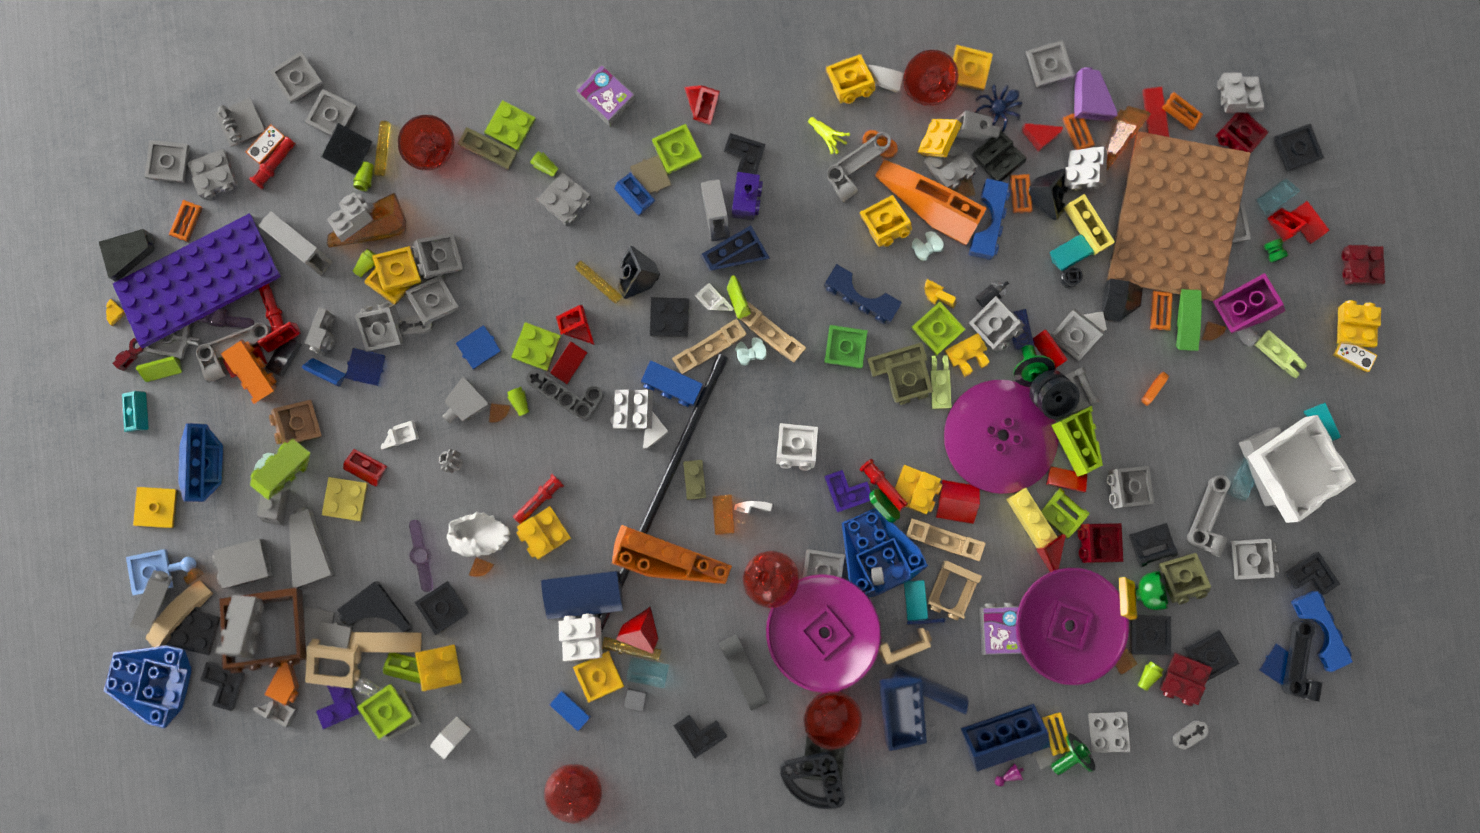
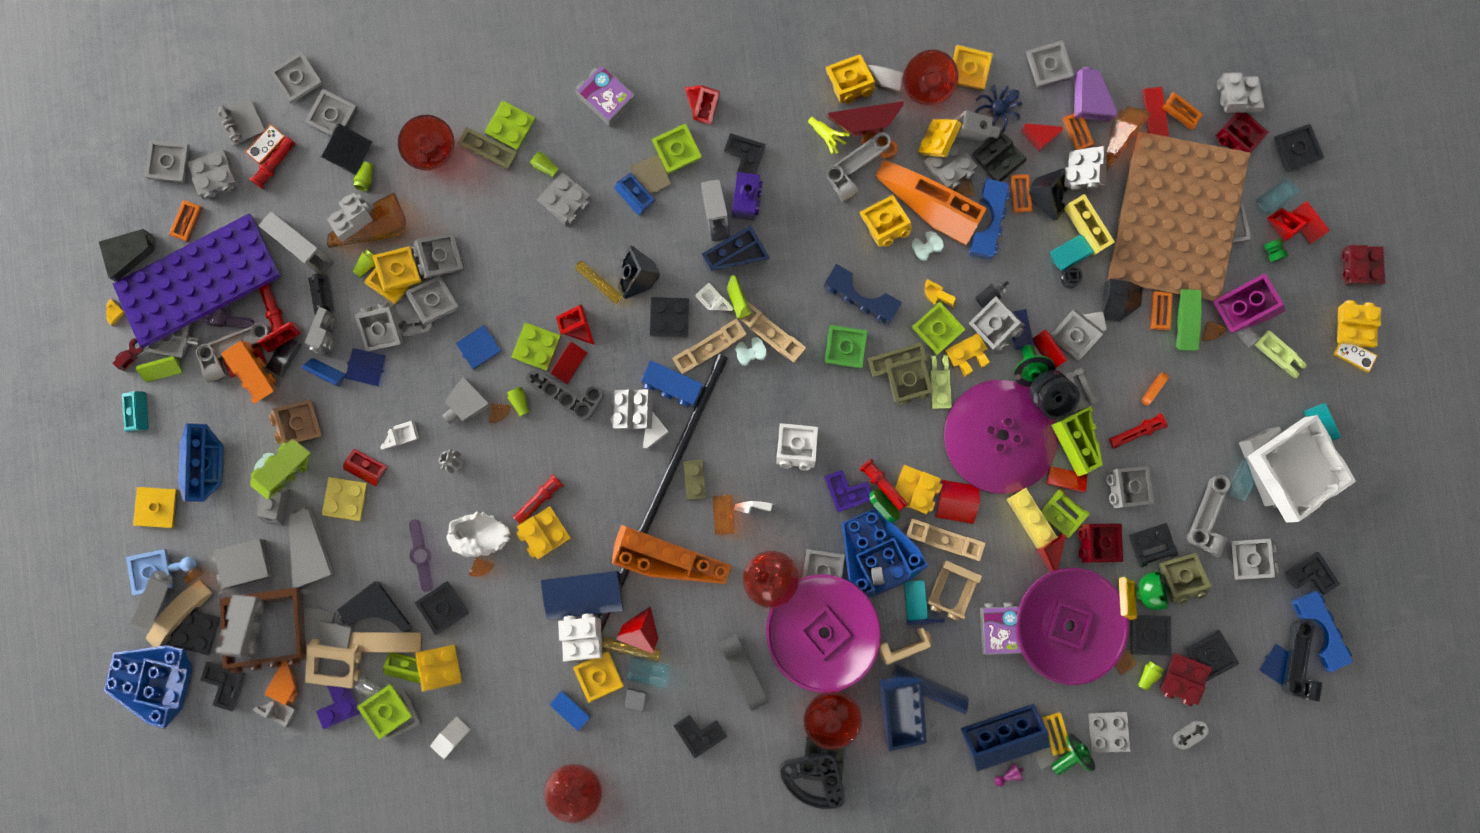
(320, 292): none -> black hinge
(382, 148): clear yellow axle -> none
(866, 118): none -> dark red wedge
(1146, 427): none -> red pin

